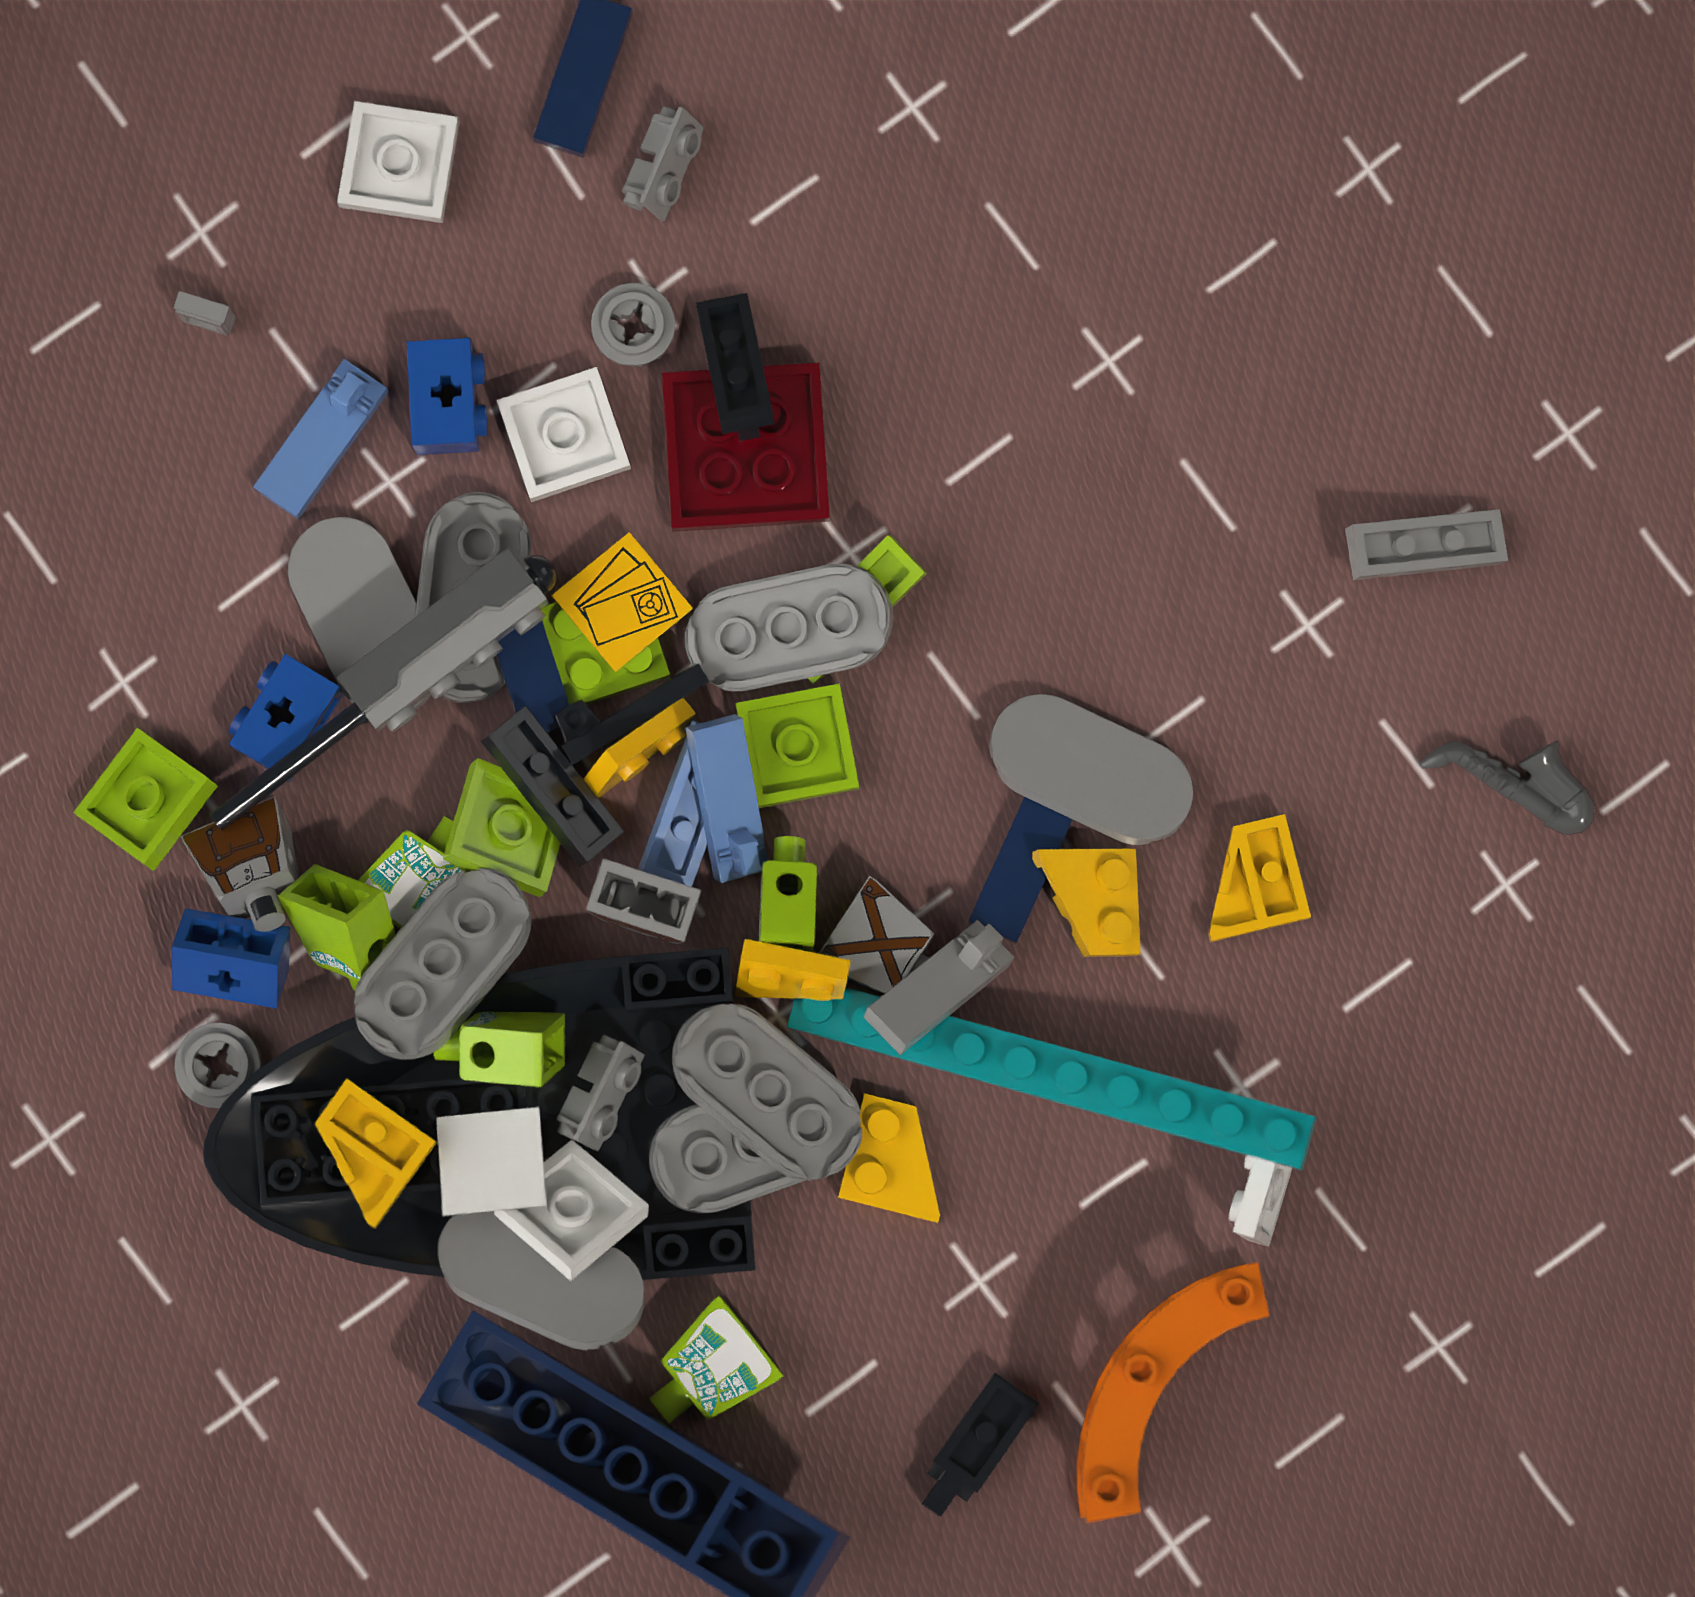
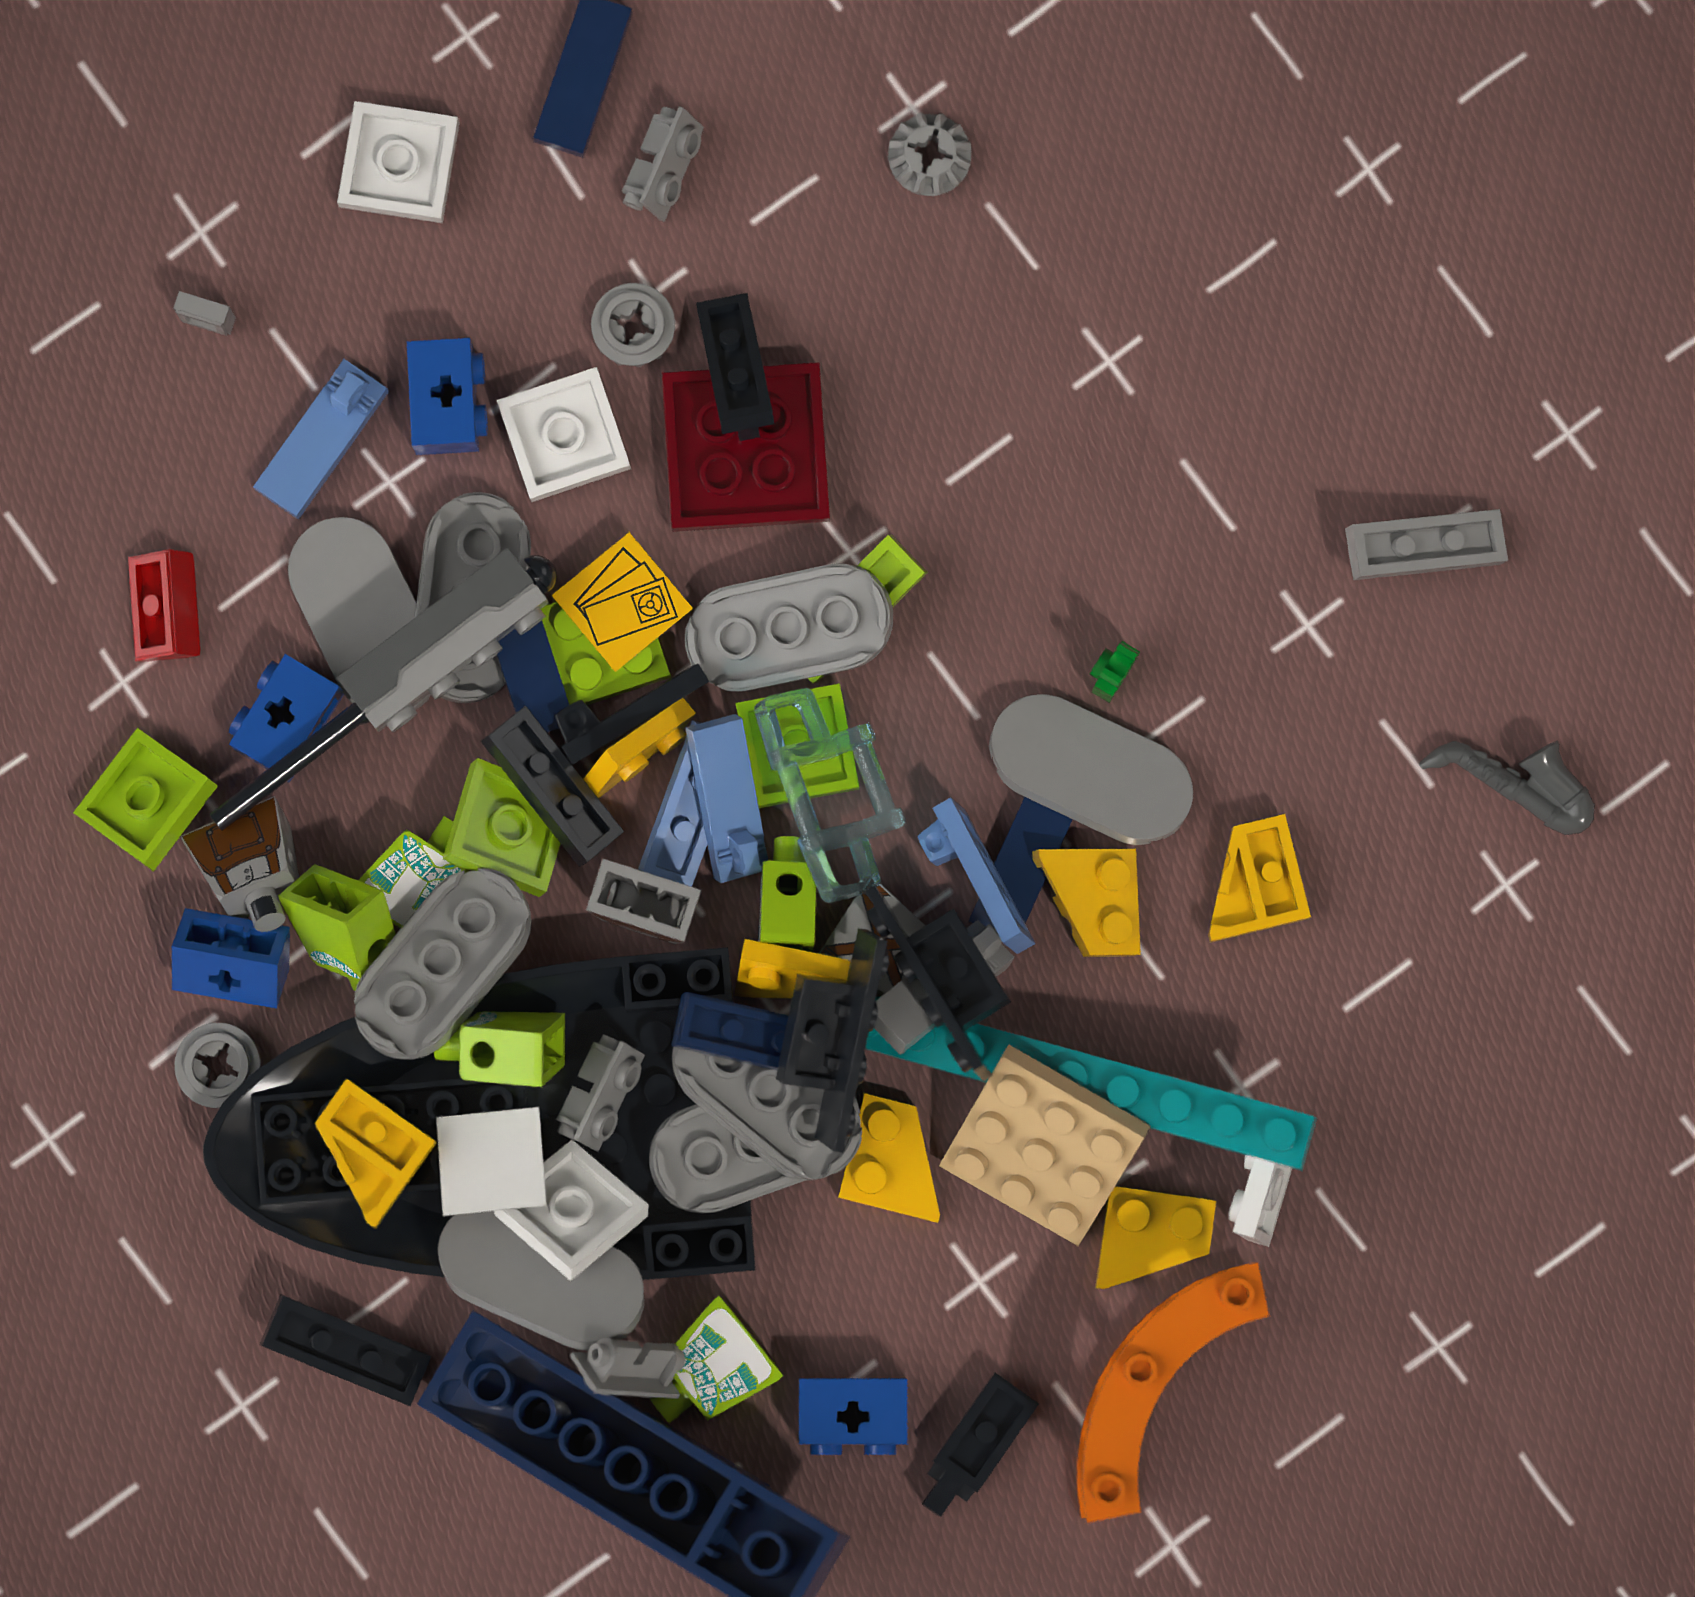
(164, 605): none -> red slope
(345, 1350): none -> black hinge
(631, 1370): none -> light grey hinge
(729, 1030): none -> dark blue tile
(823, 747): none -> clear light blue bar
(824, 1397): none -> blue brick
(830, 1033): none -> black bracket
(942, 174): none -> light grey gear
(951, 971): none -> black bracket
(956, 837): none -> medium blue hinge
(1044, 1145): none -> tan plate
(1112, 669): none -> green plate
(1151, 1233): none -> yellow wing

